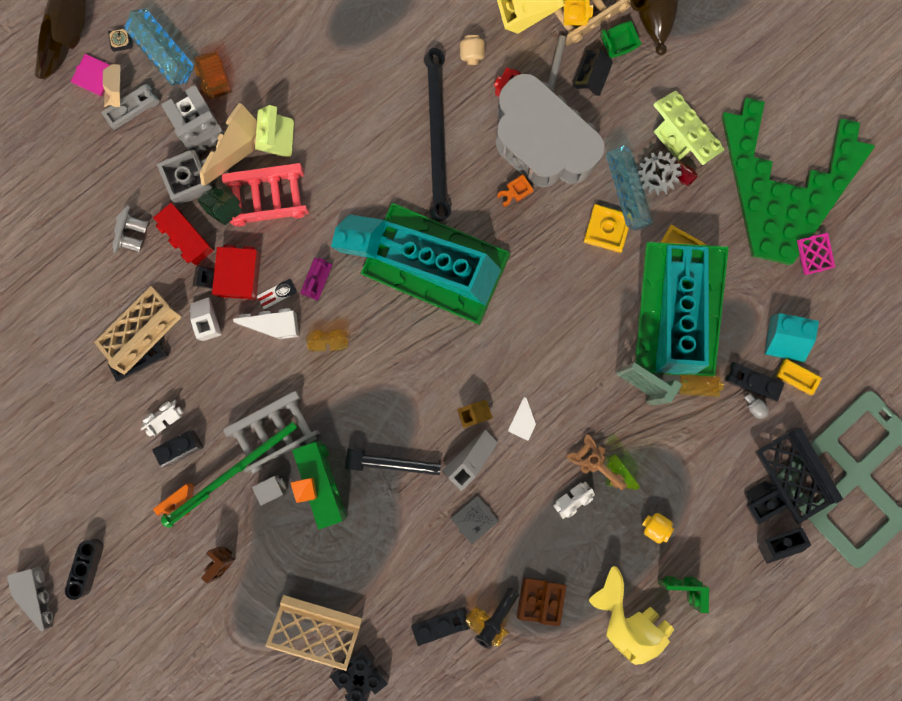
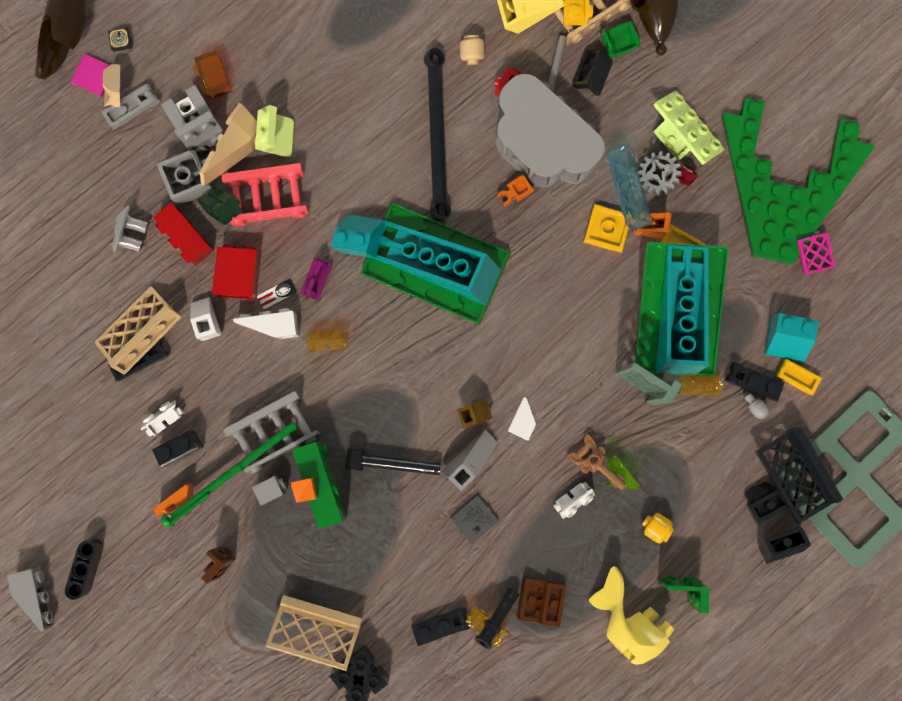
(158, 47): clear light blue brick -> none
(203, 277): black slope -> none
(659, 228): none -> orange slope

